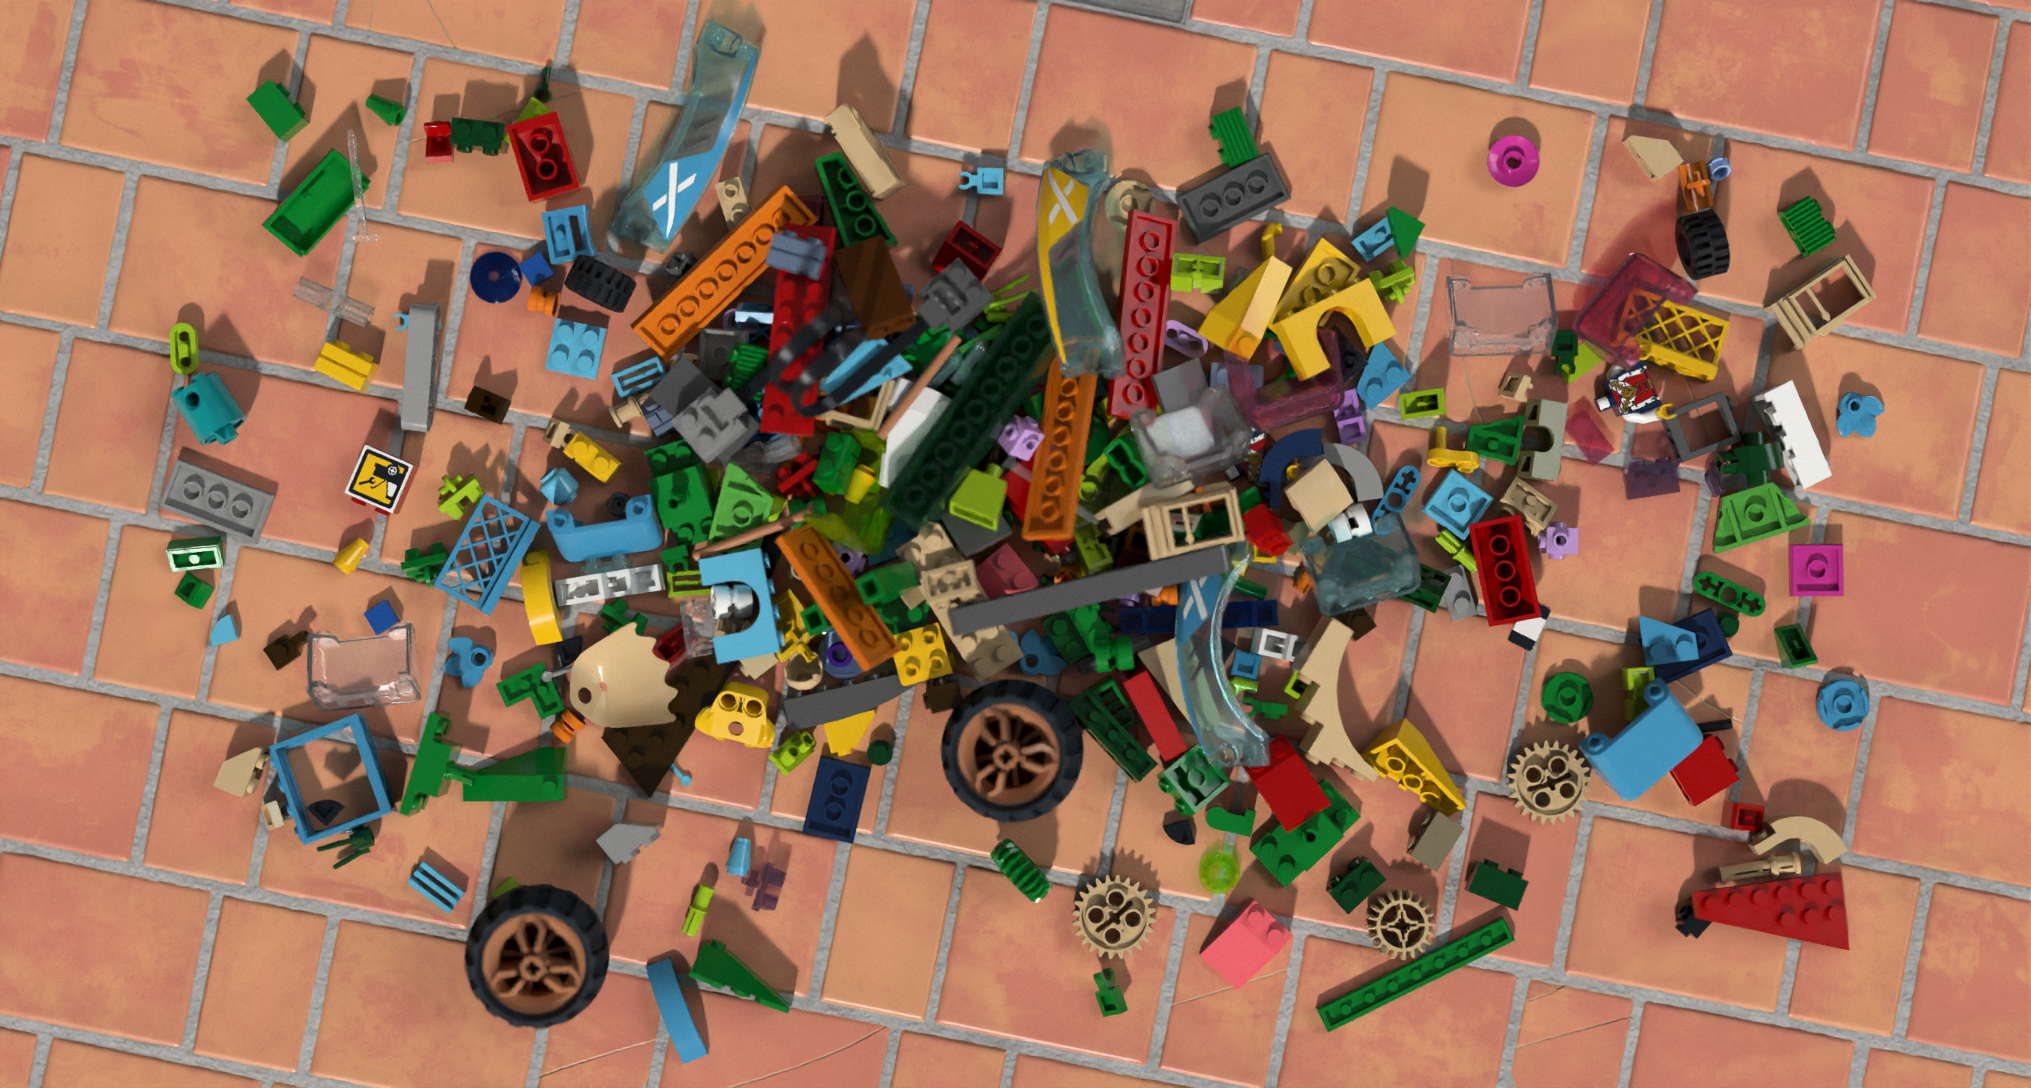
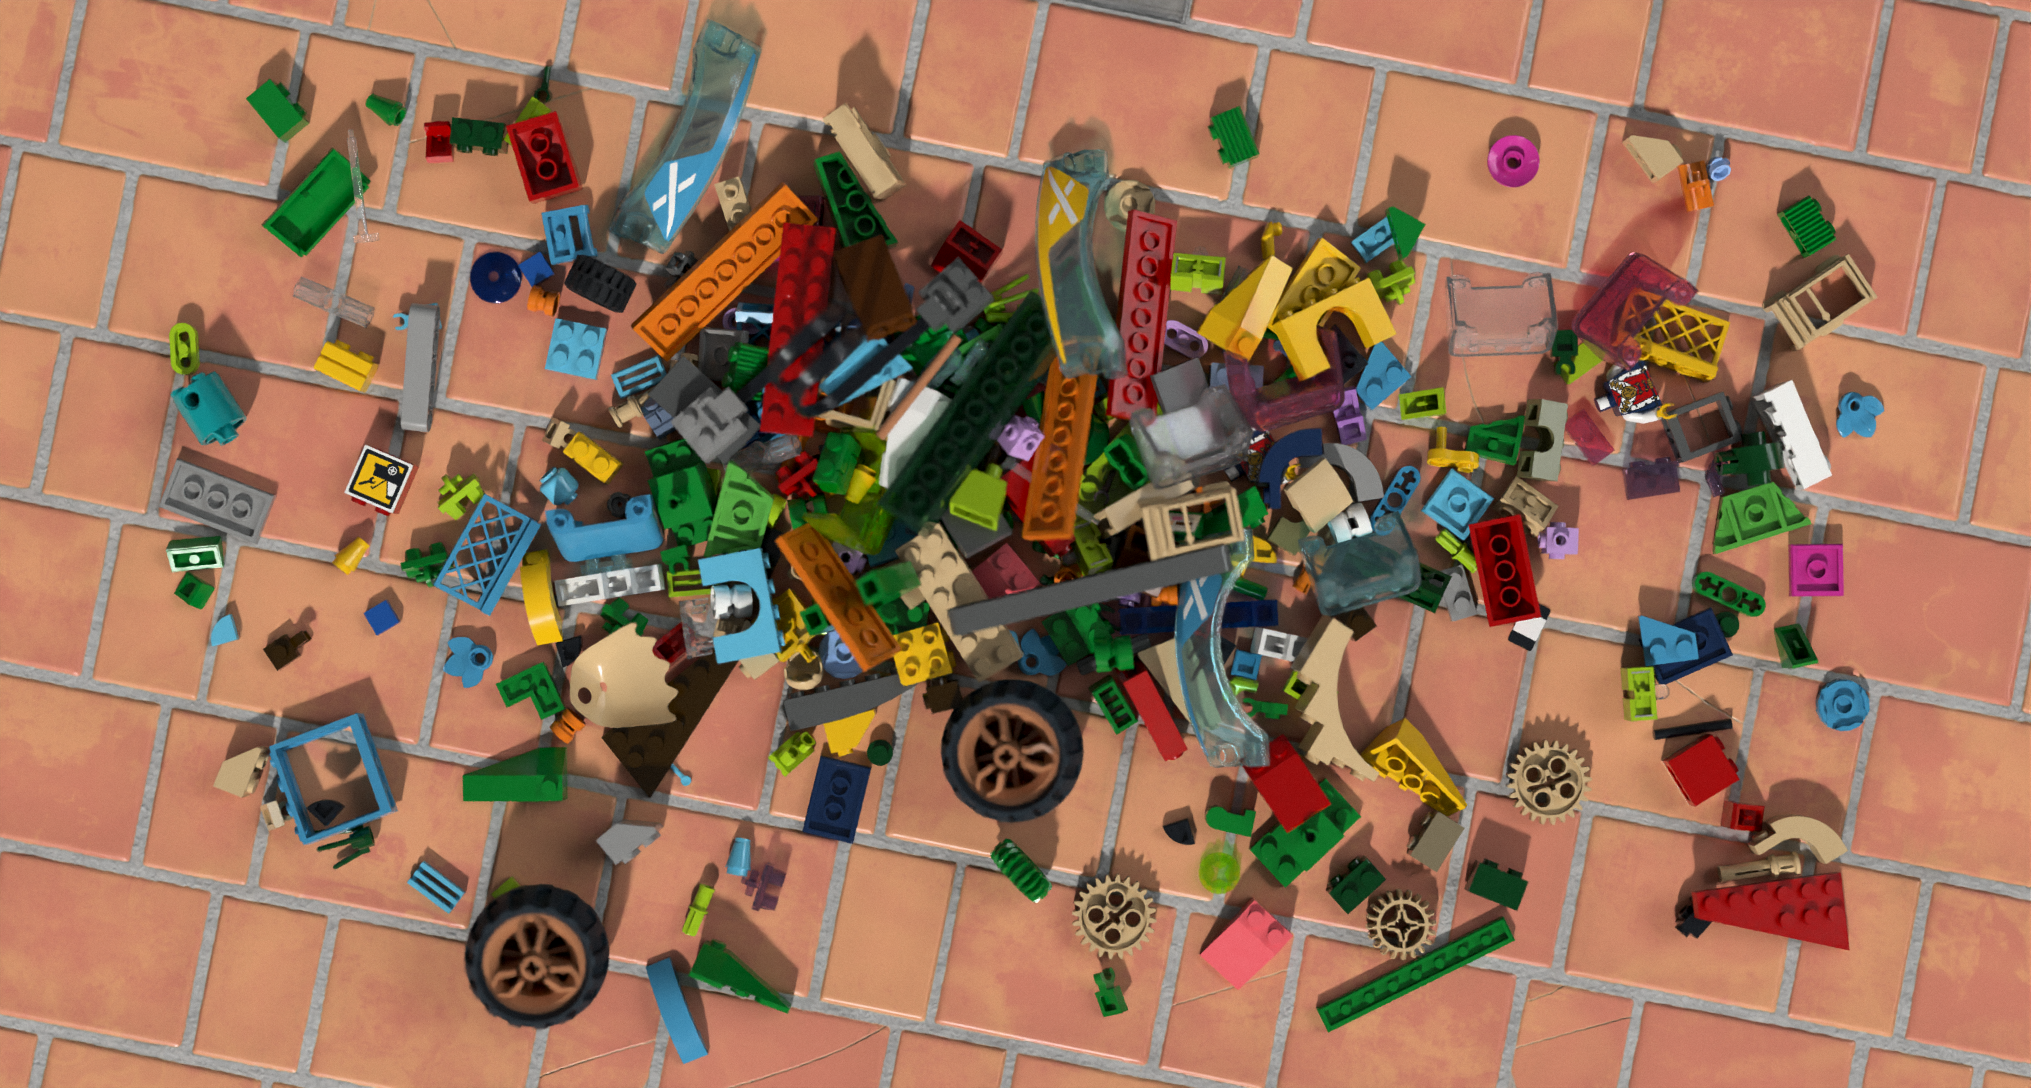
(363, 669): clear windscreen -> none
(434, 765): green brick -> none
(487, 404): dark brown bracket -> none
(547, 676): light grey hinge -> none
(750, 535): nougat axle -> none
(757, 728): yellow piece -> none
(797, 255): sand blue brick -> none
(831, 654): dark purple plate -> none
(951, 585): tan bracket -> none
(988, 181): medium azure plate -> none
(1111, 736): dark green fence -> none
(1192, 781): green plate -> none
(1232, 198): dark grey tile -> none
(1266, 531): red brick -> none
(1515, 386): tan tile -> none
(1566, 697): green tile -> none
(1646, 746): dark azure windscreen -> none
(1702, 245): black tyre -> none

